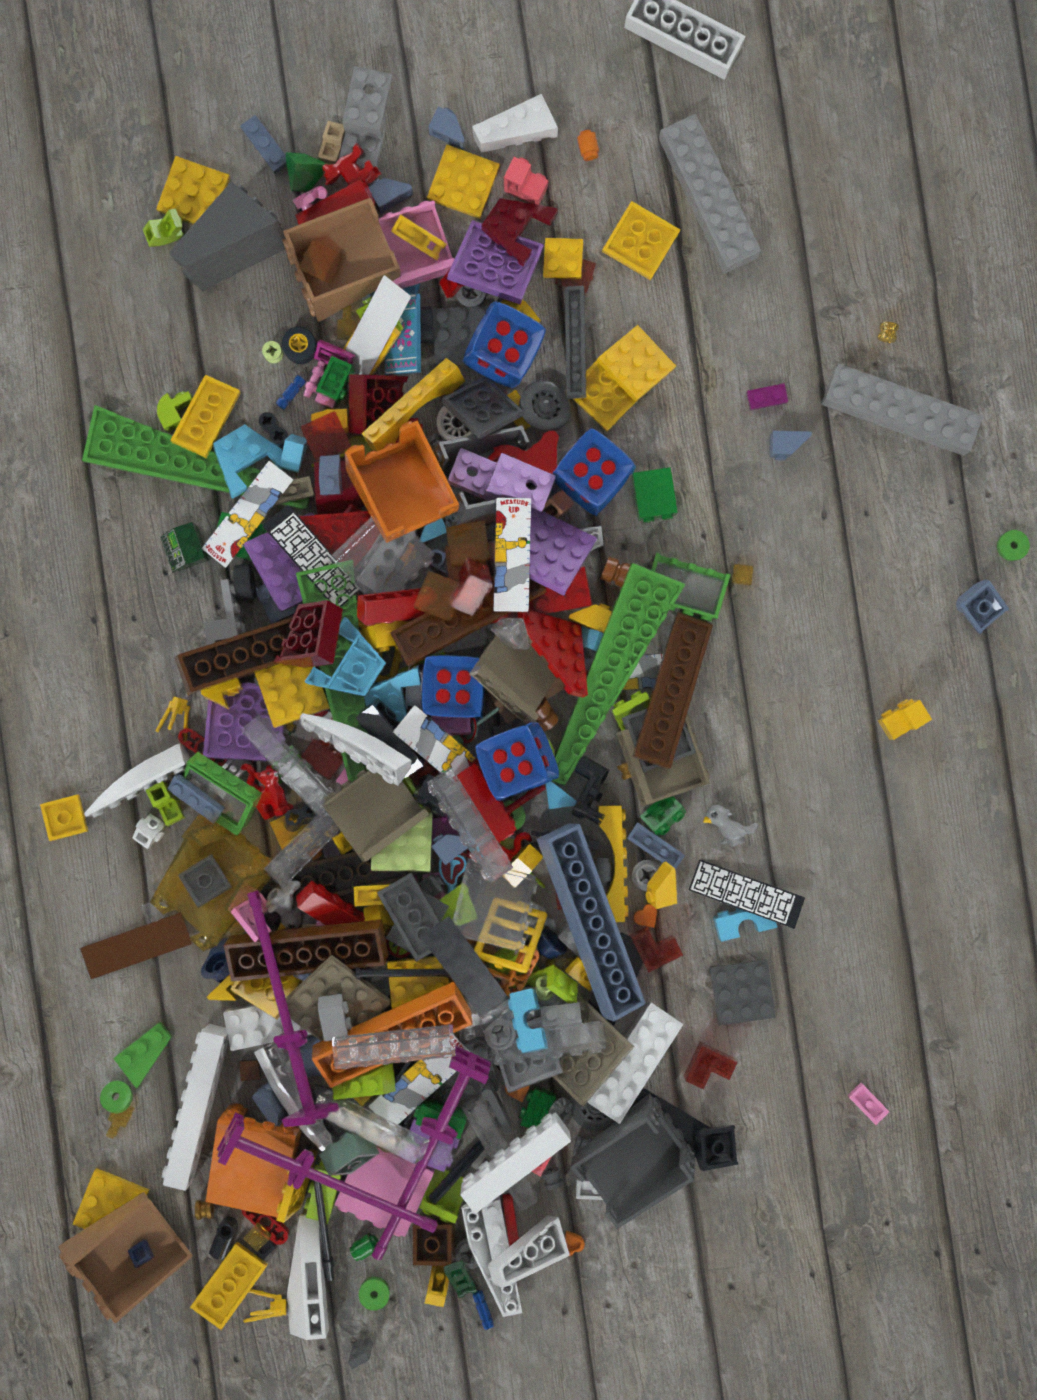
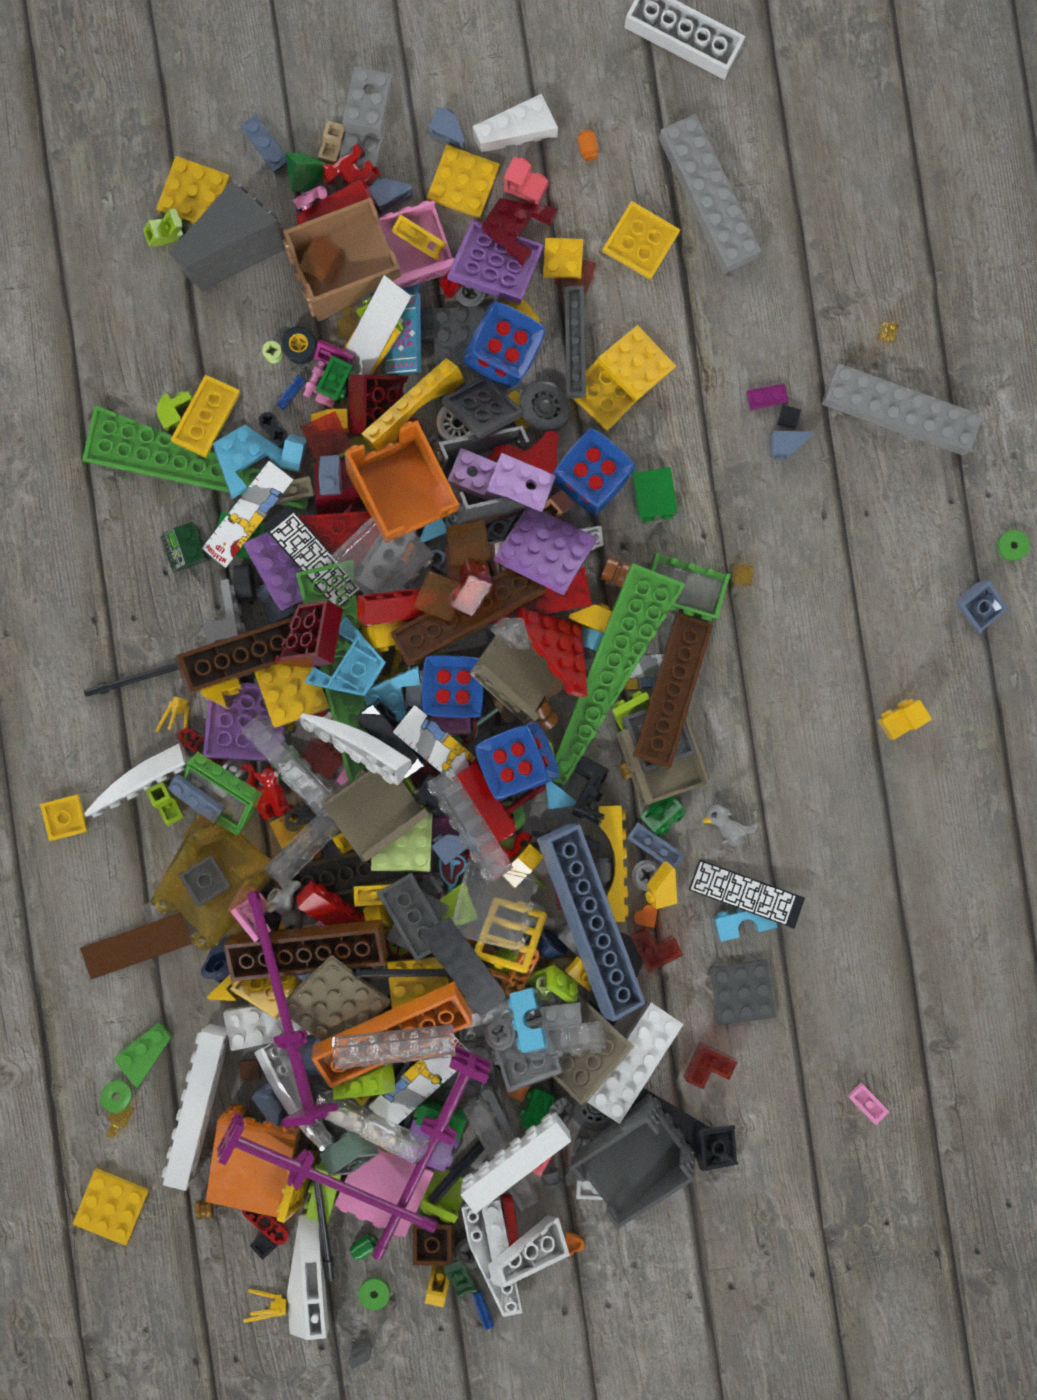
(103, 1260): medium nougat windscreen -> none
(104, 687): none -> black bar
(140, 1253): dark blue tile -> none
(149, 831): white brick -> none
(223, 1238): black piece -> none
(229, 1285): yellow plate -> none
(257, 1237): clear yellow plate -> none
(333, 1016): light grey brick -> none
(512, 554): sticker -> none
(789, 416): none -> black tile

